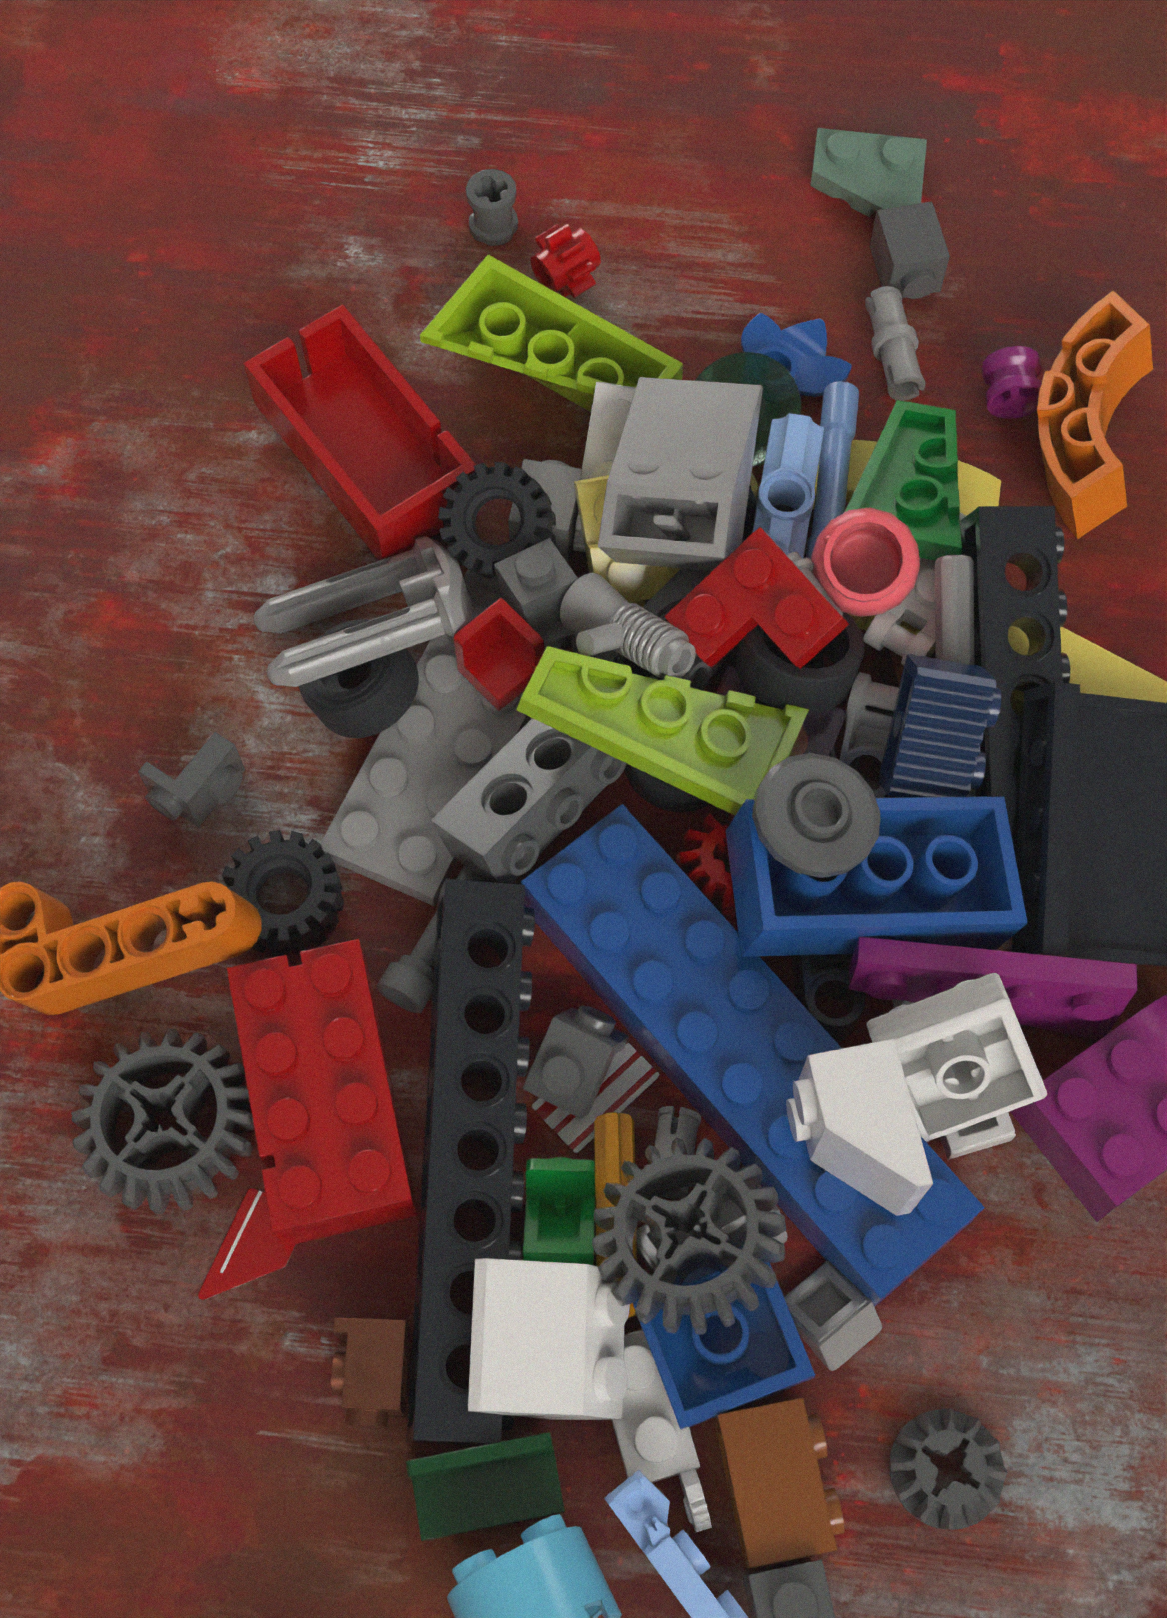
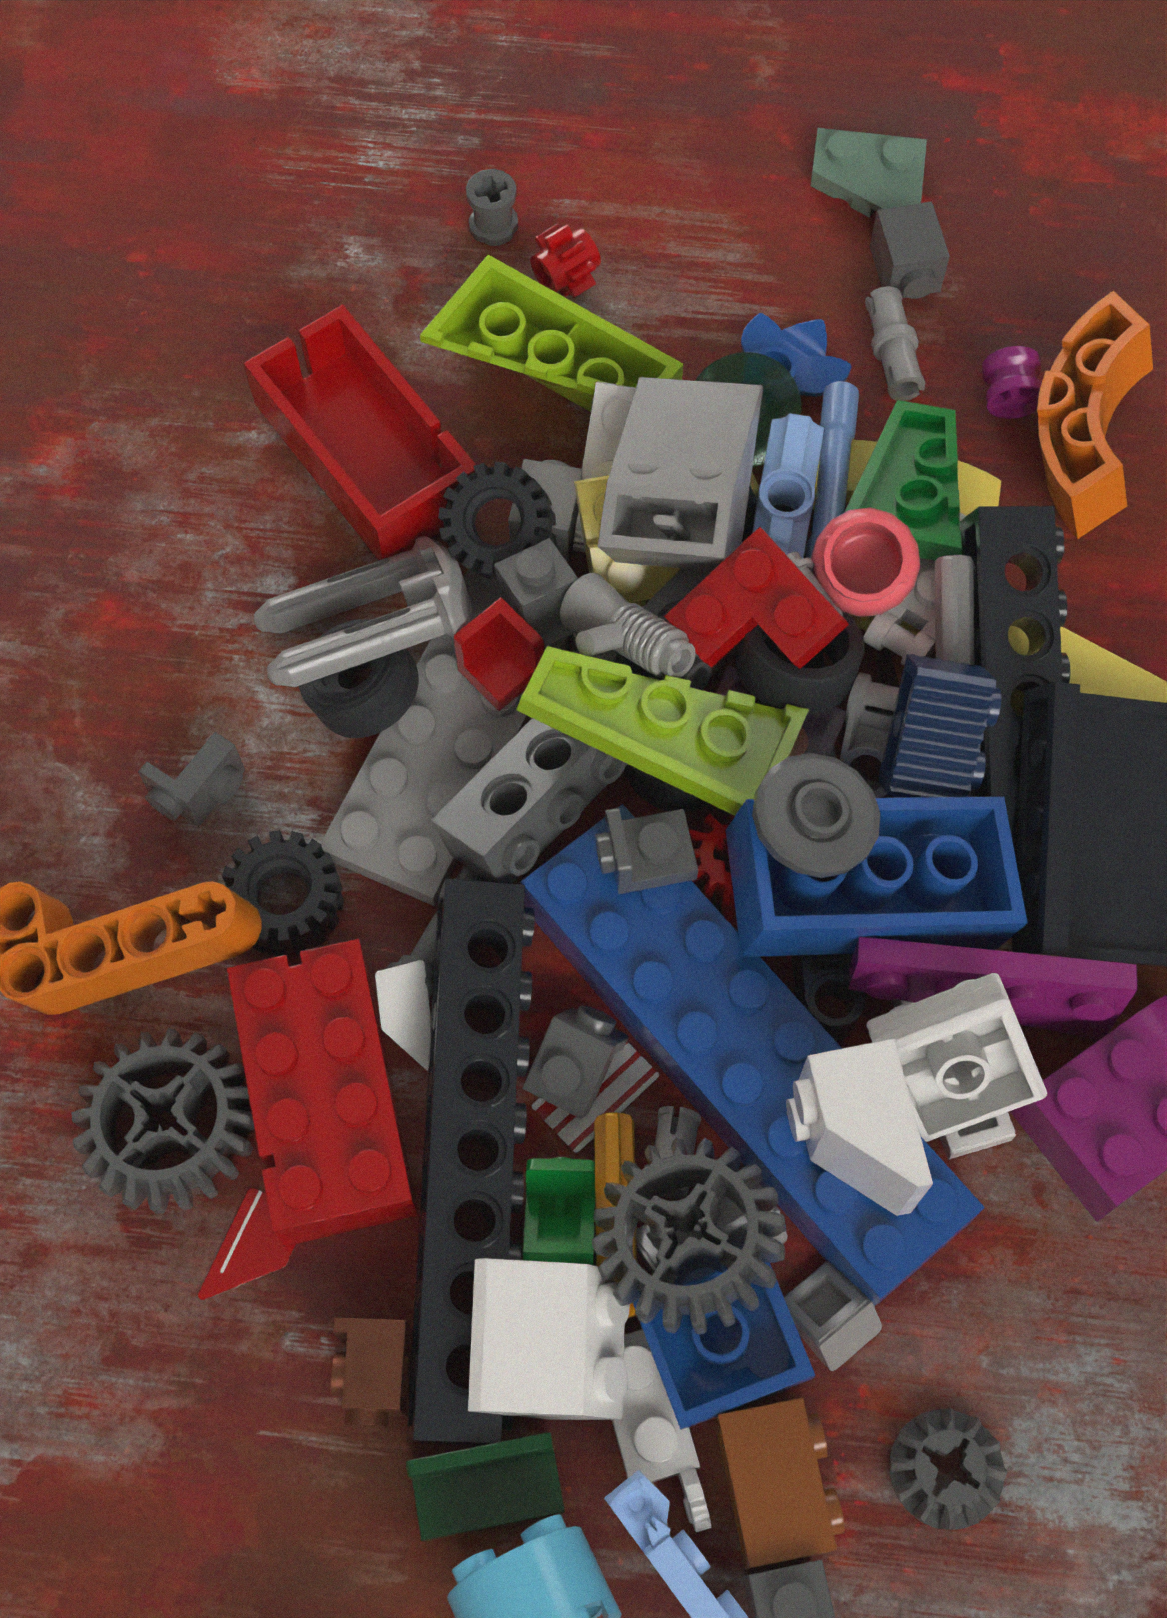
(405, 1008): none -> white sticker
(646, 850): none -> dark grey bracket

